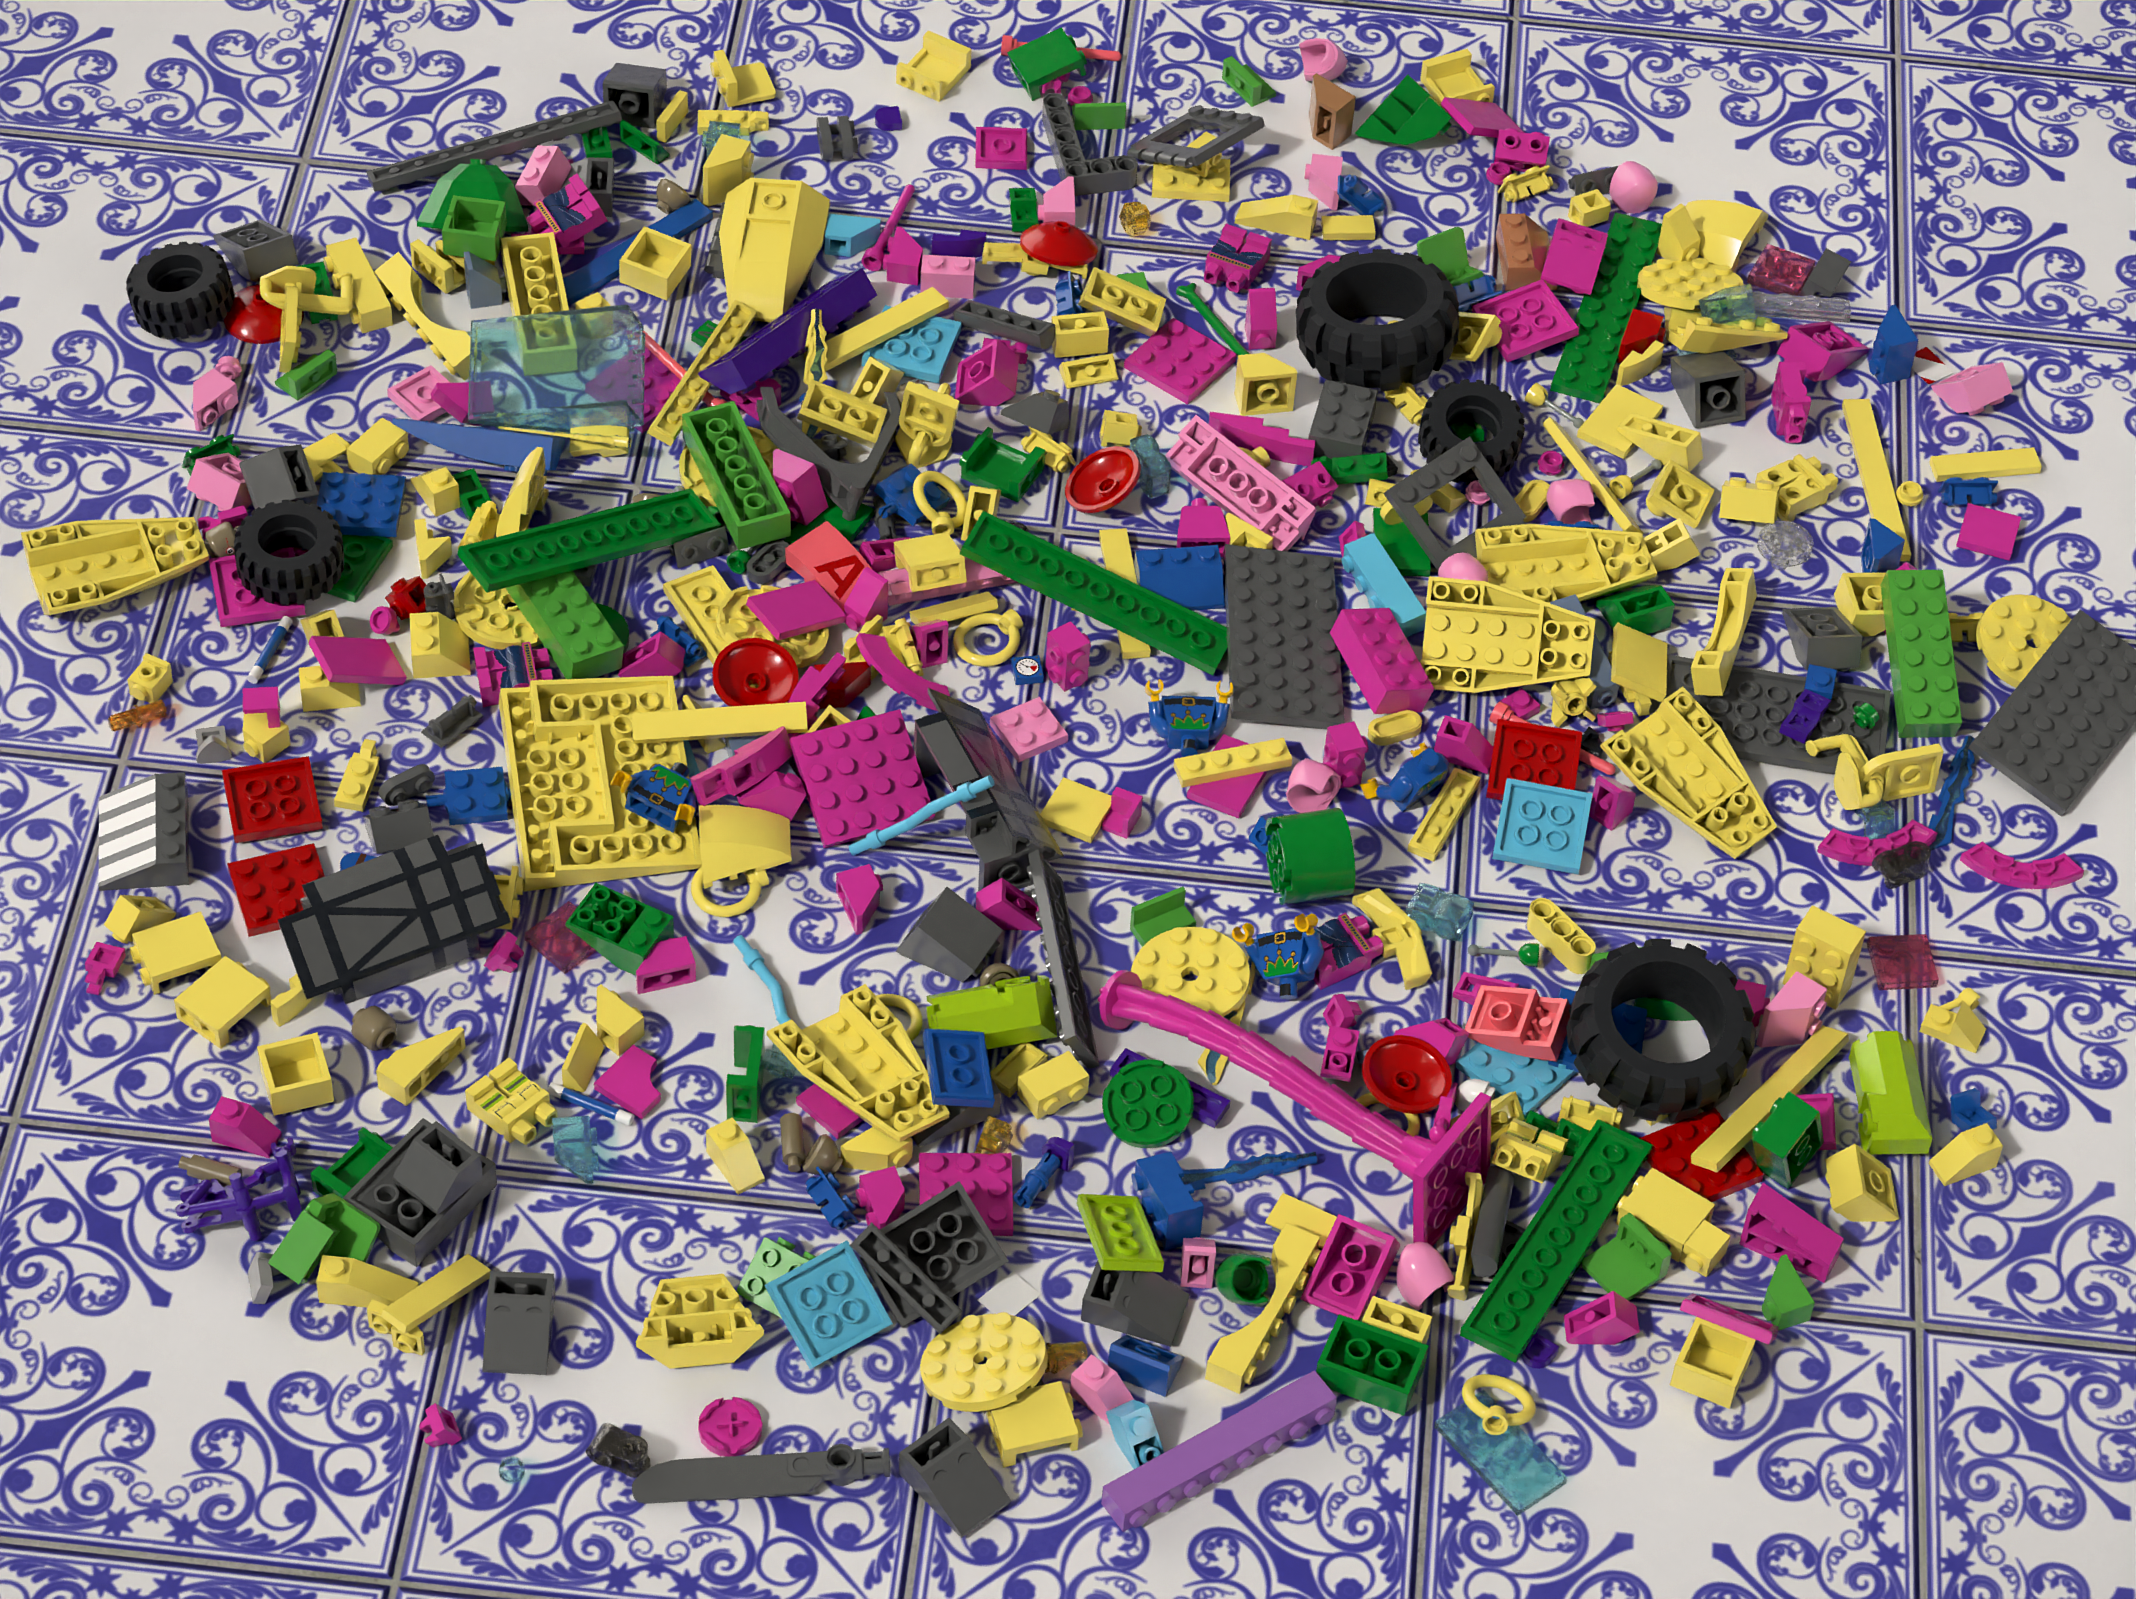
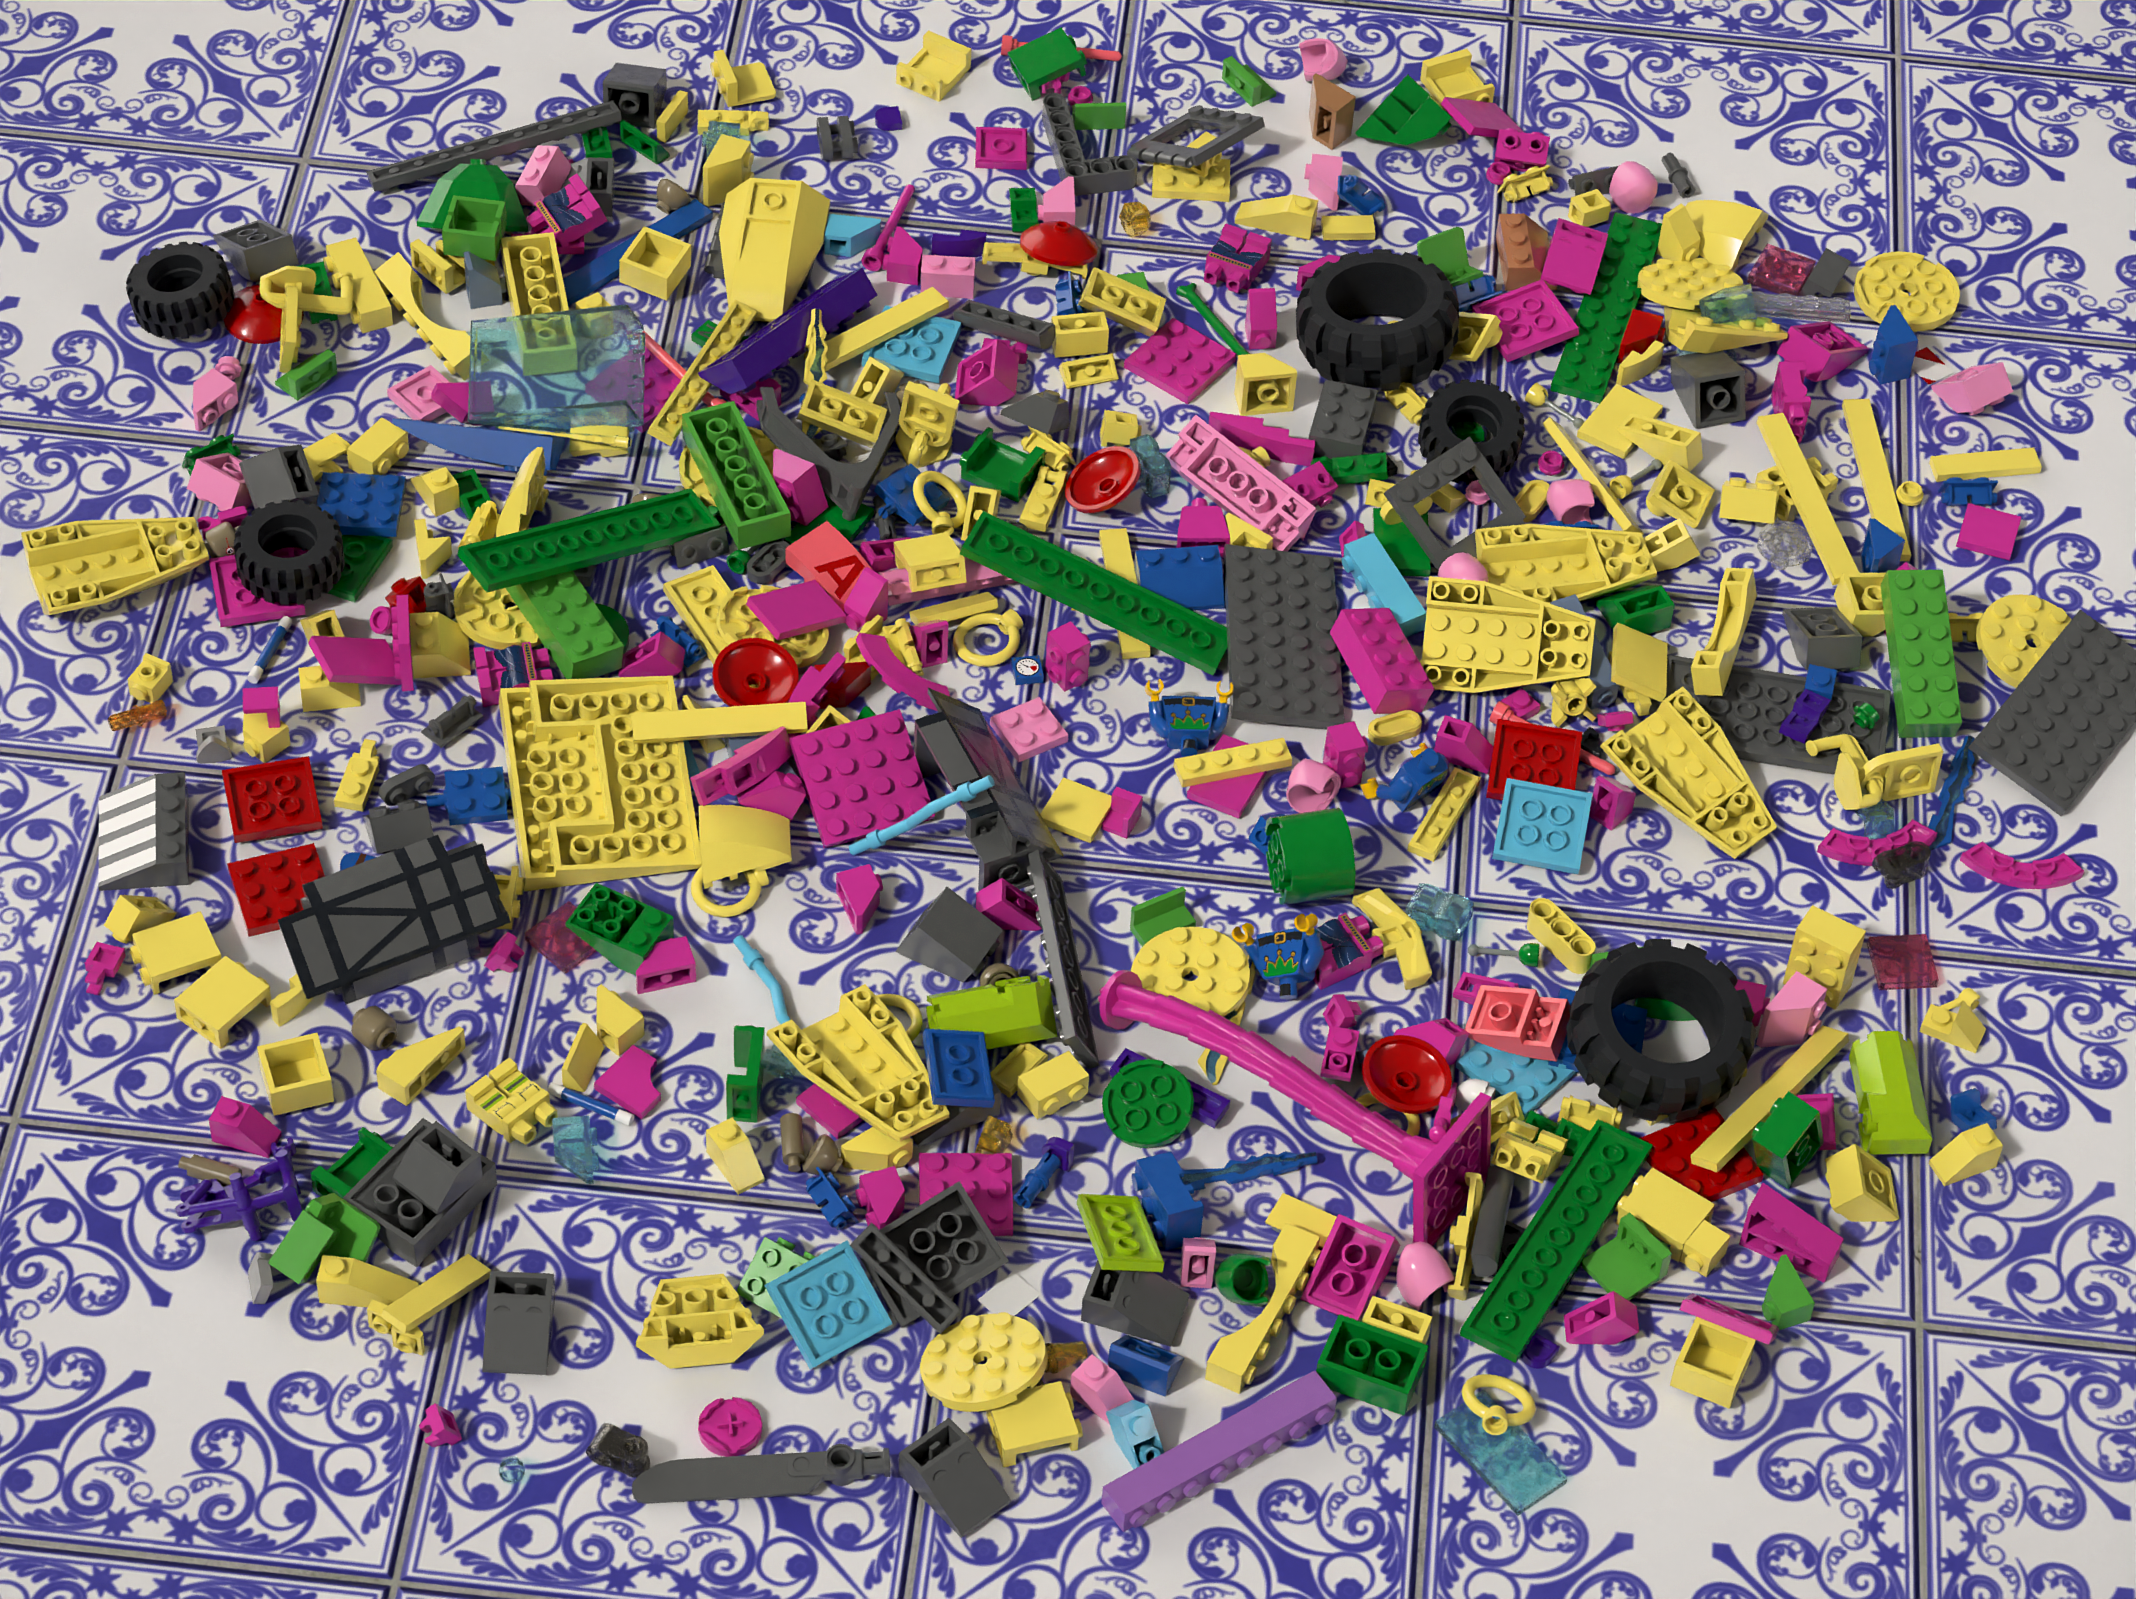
(402, 643): none -> dark pink plate
(659, 794): torso -> none
(1043, 499): none -> light yellow plate
(1678, 175): none -> dark grey axle
(1806, 496): none -> light yellow tile
(1931, 286): none -> light yellow plate

